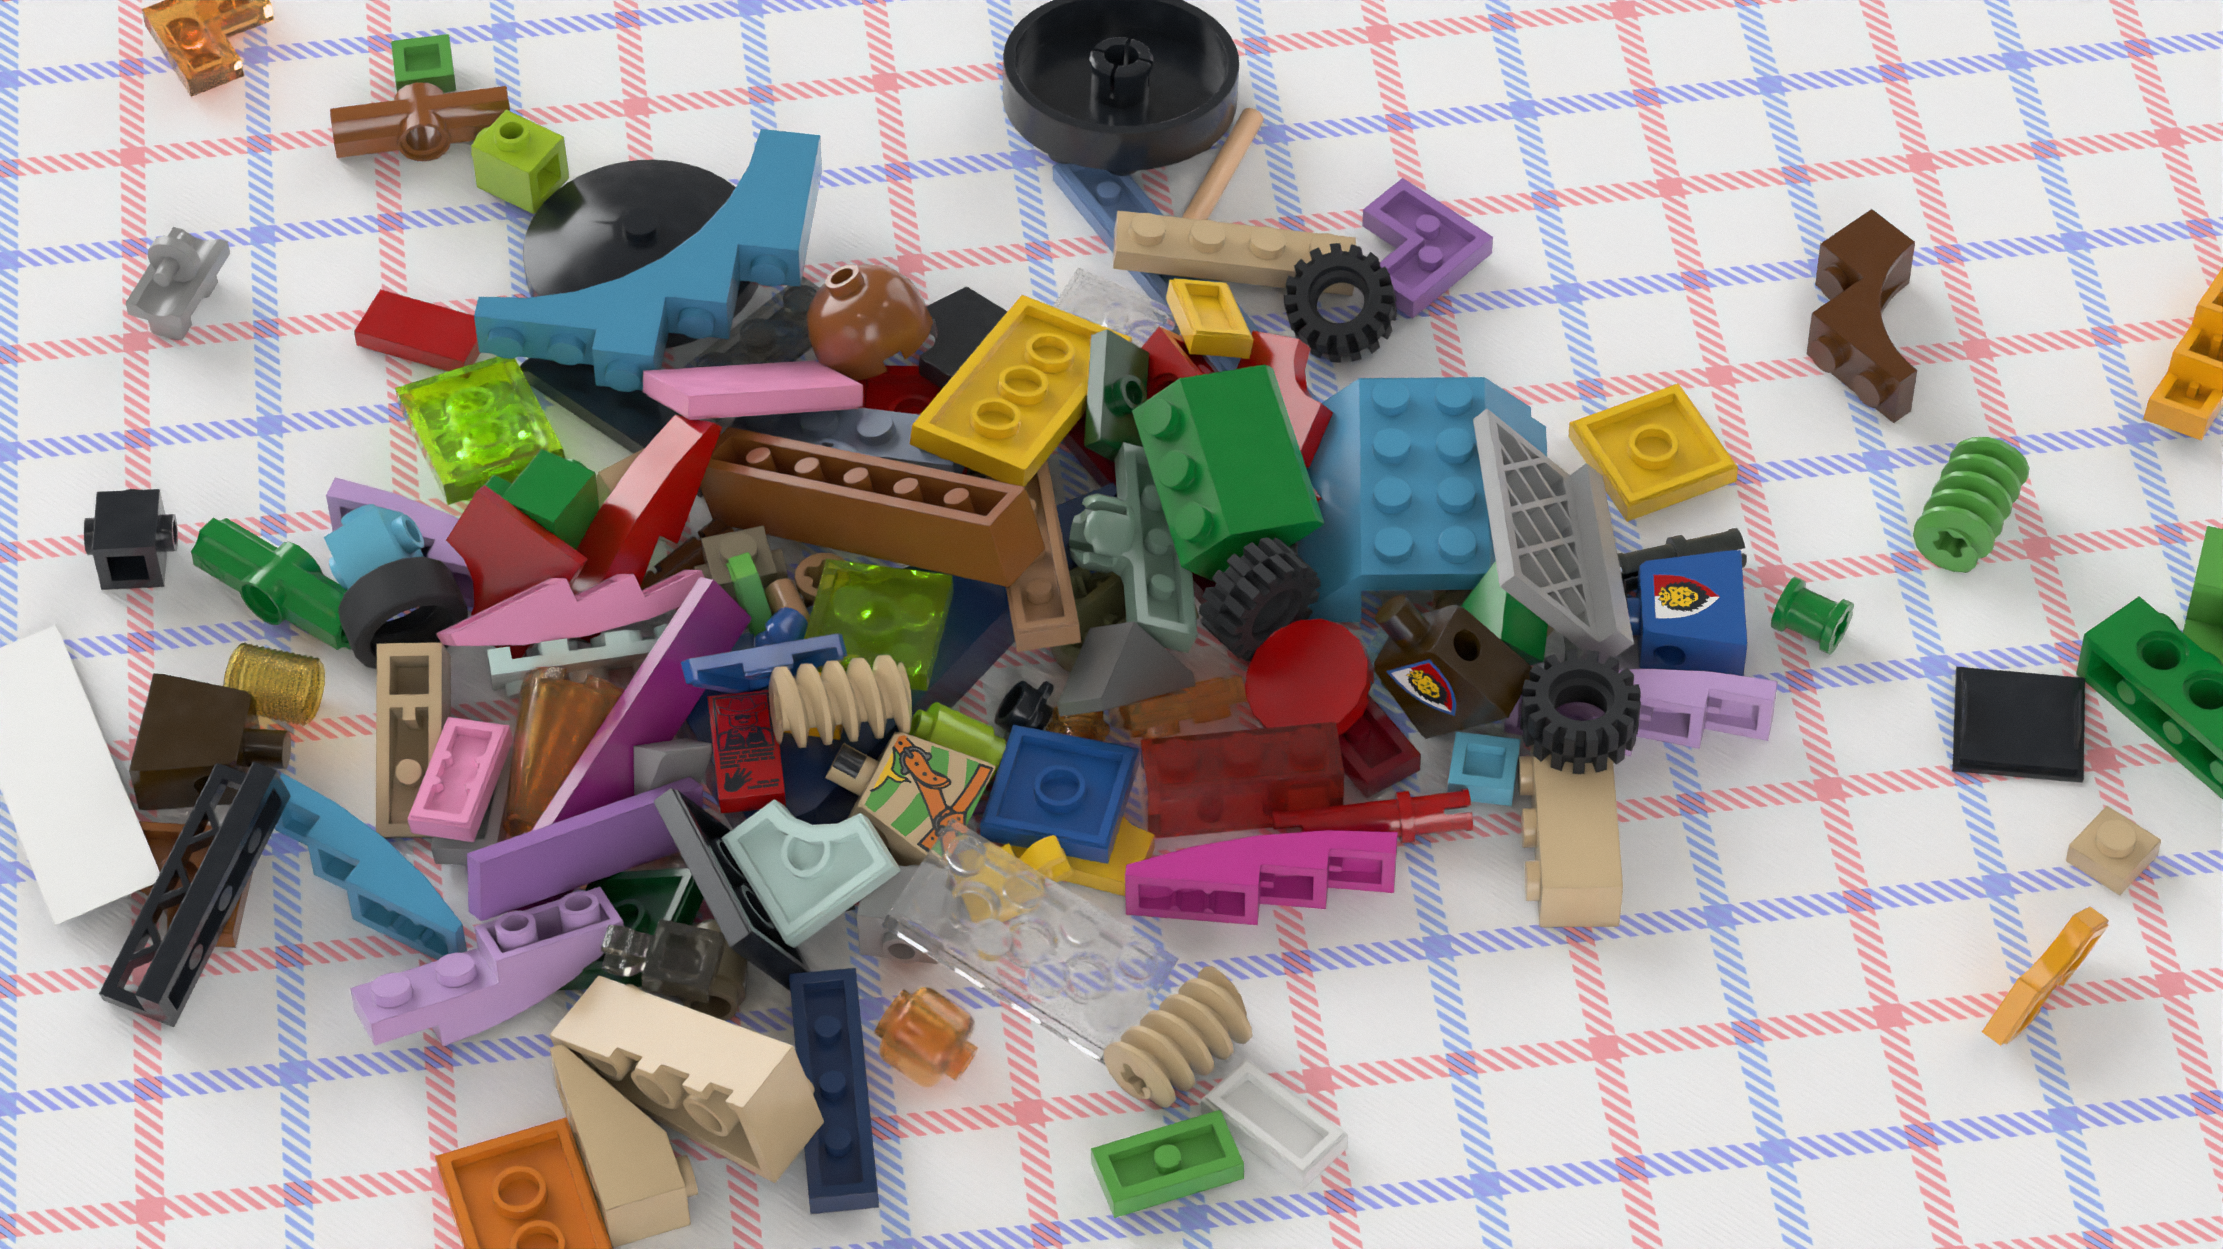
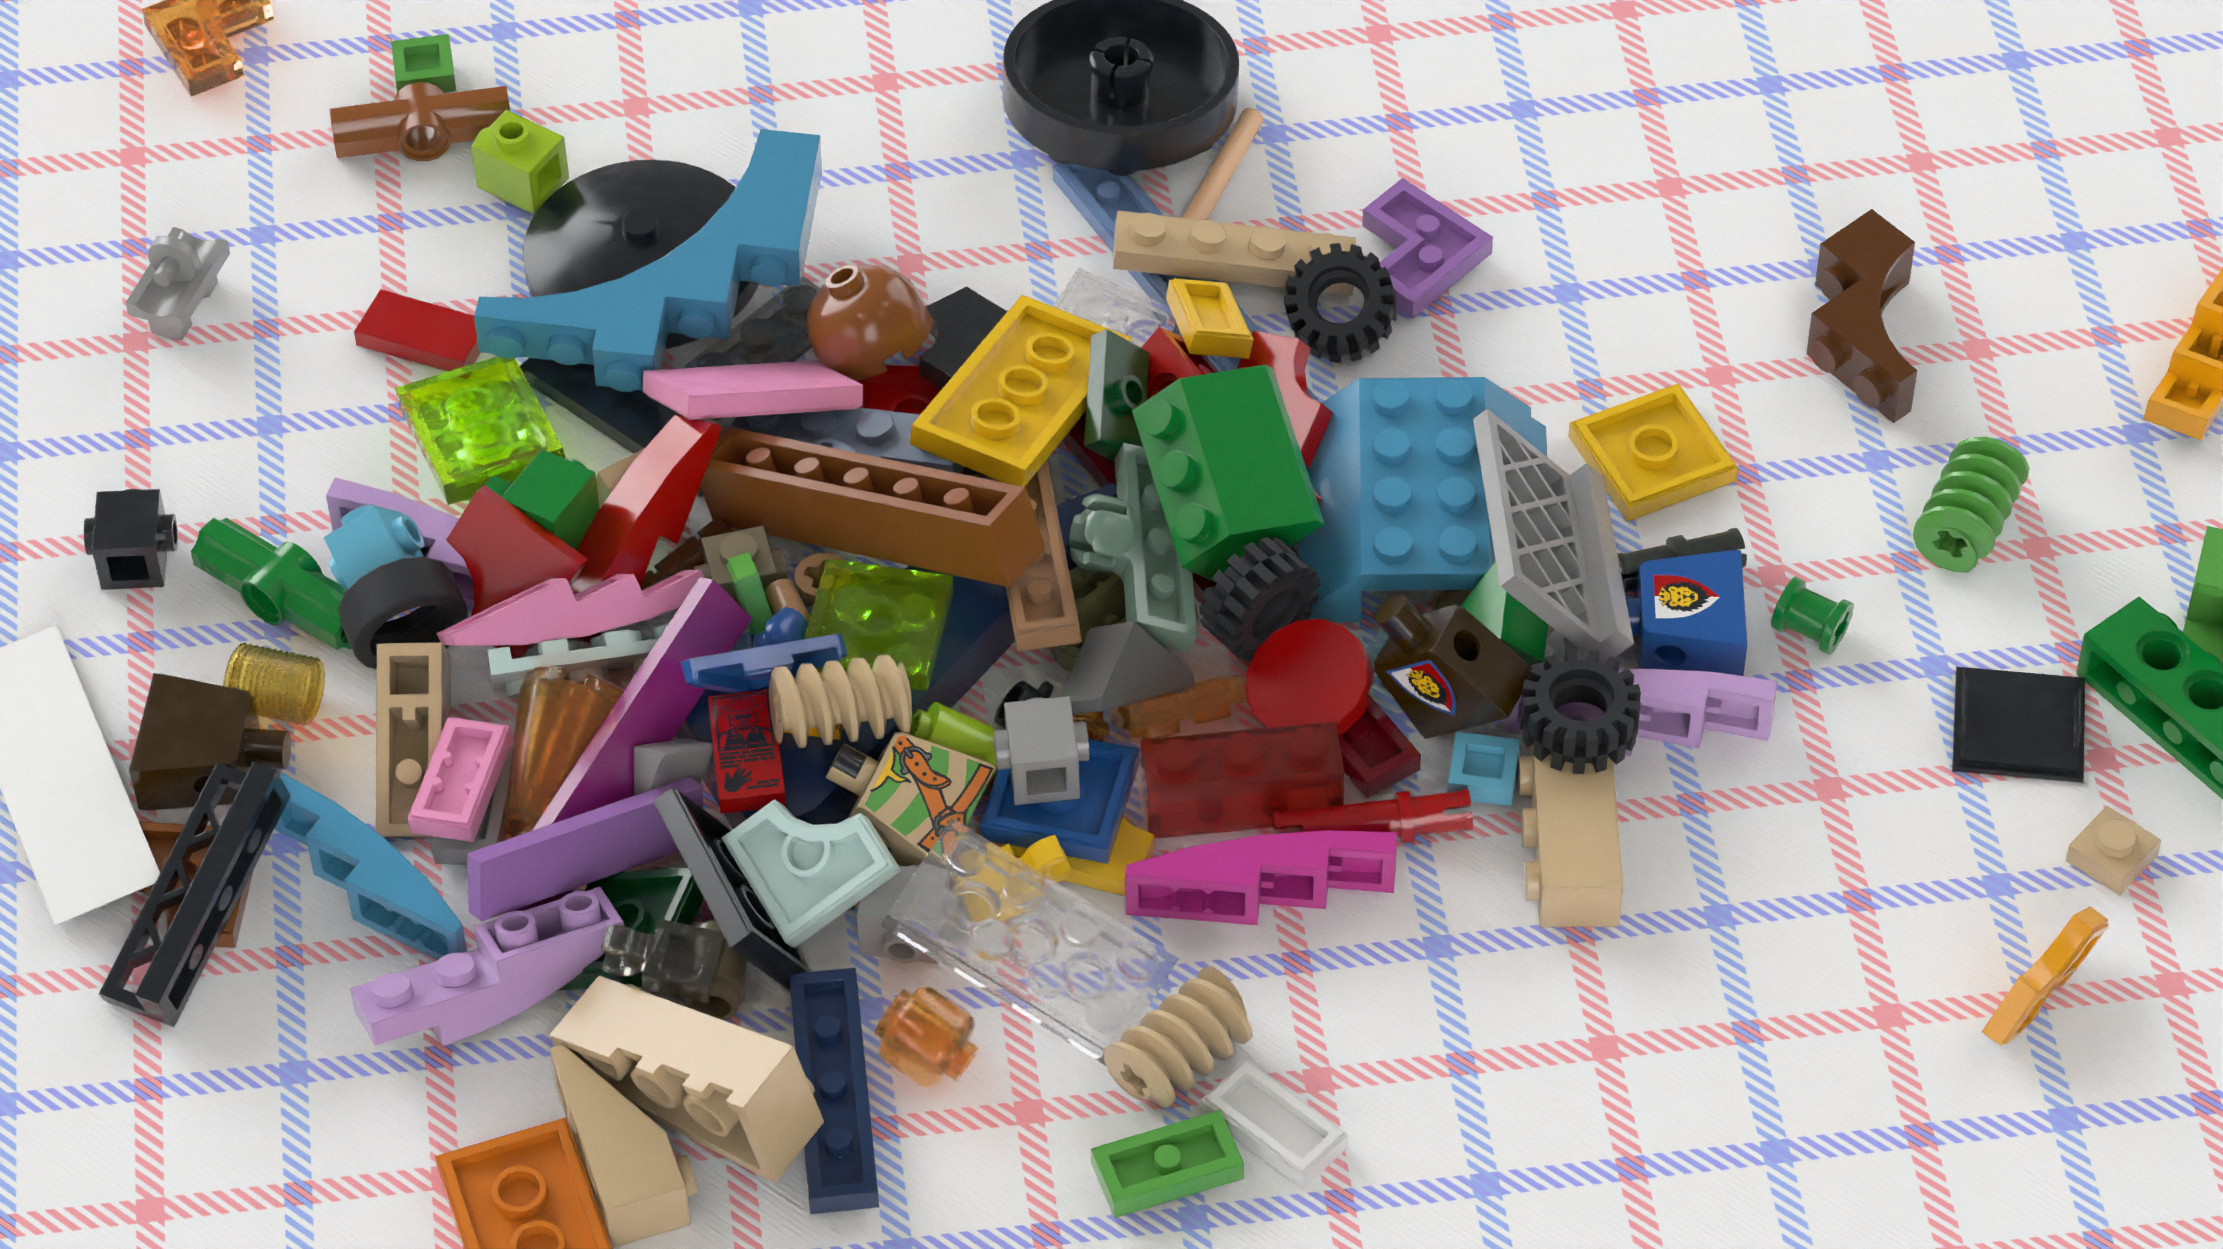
(1042, 749): none -> light grey brick

